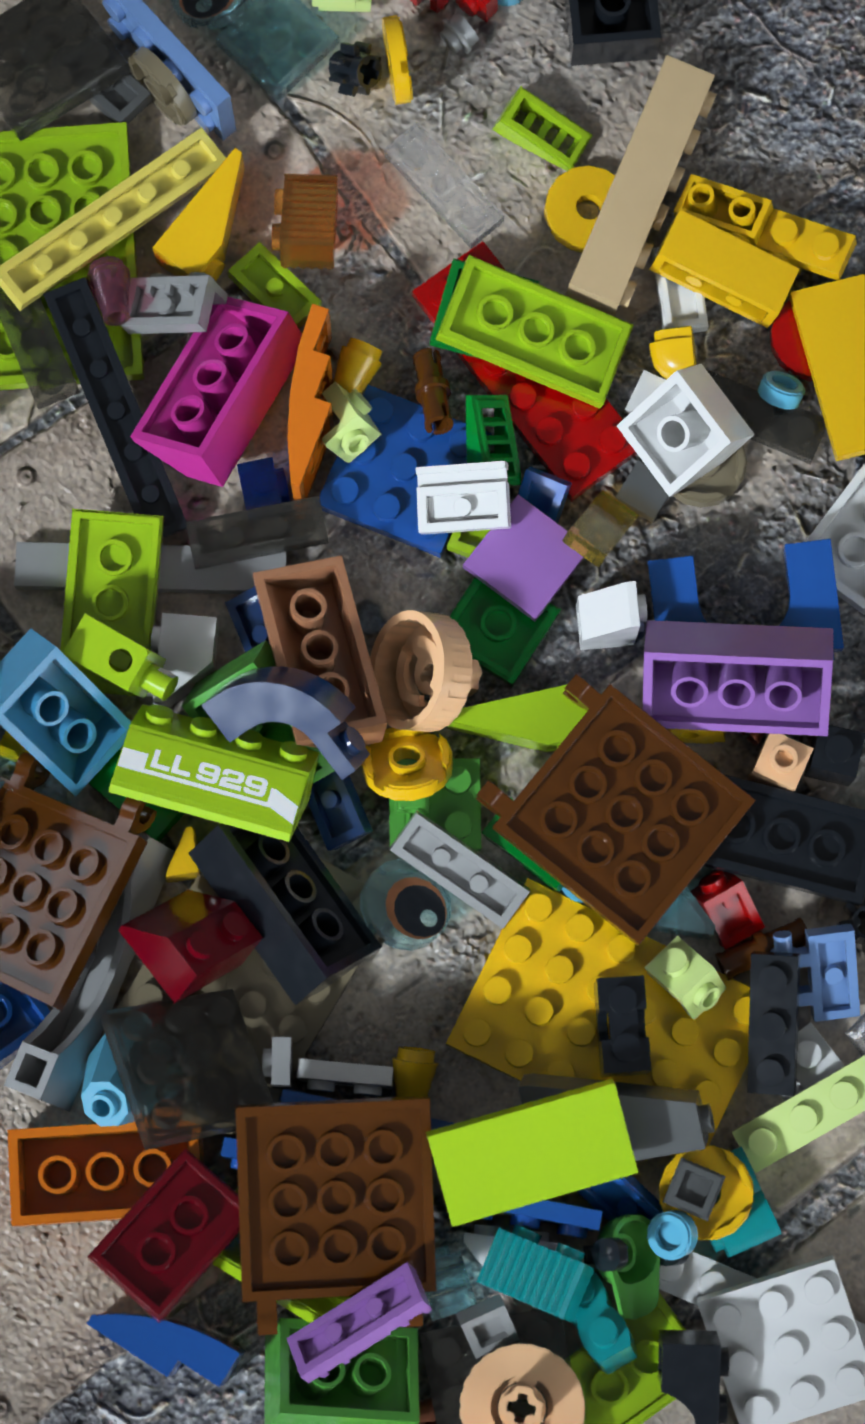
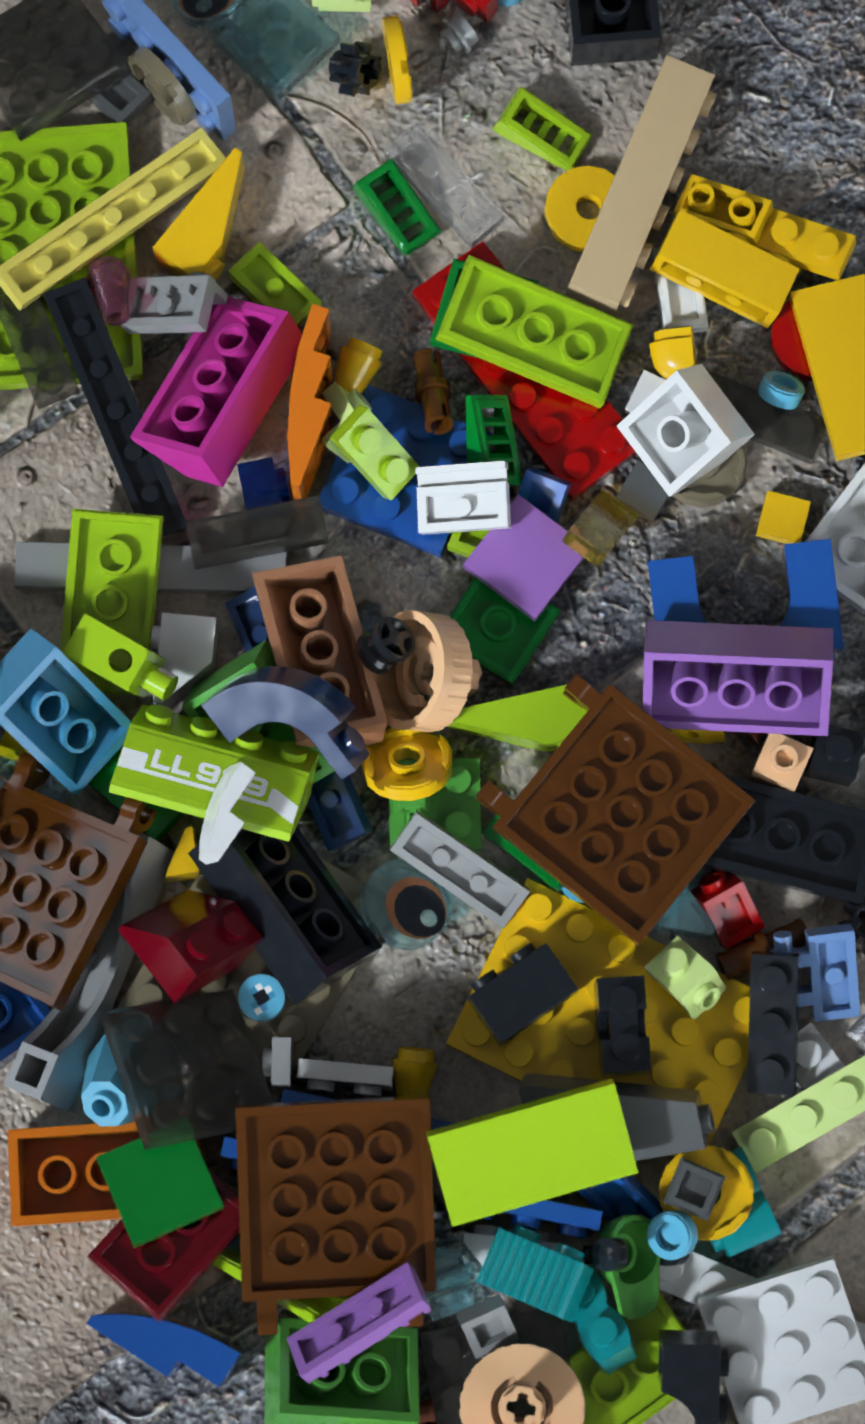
(158, 1188): none -> green tile
(219, 823): none -> white slope
(261, 998): none -> medium azure tile
(307, 221): clear orange brick -> none
(374, 452): none -> lime plate
(385, 645): none -> black wheel
(400, 186): none -> green slope
(521, 993): none -> black brick
(611, 616): white slope -> none
(782, 518): none -> yellow tile

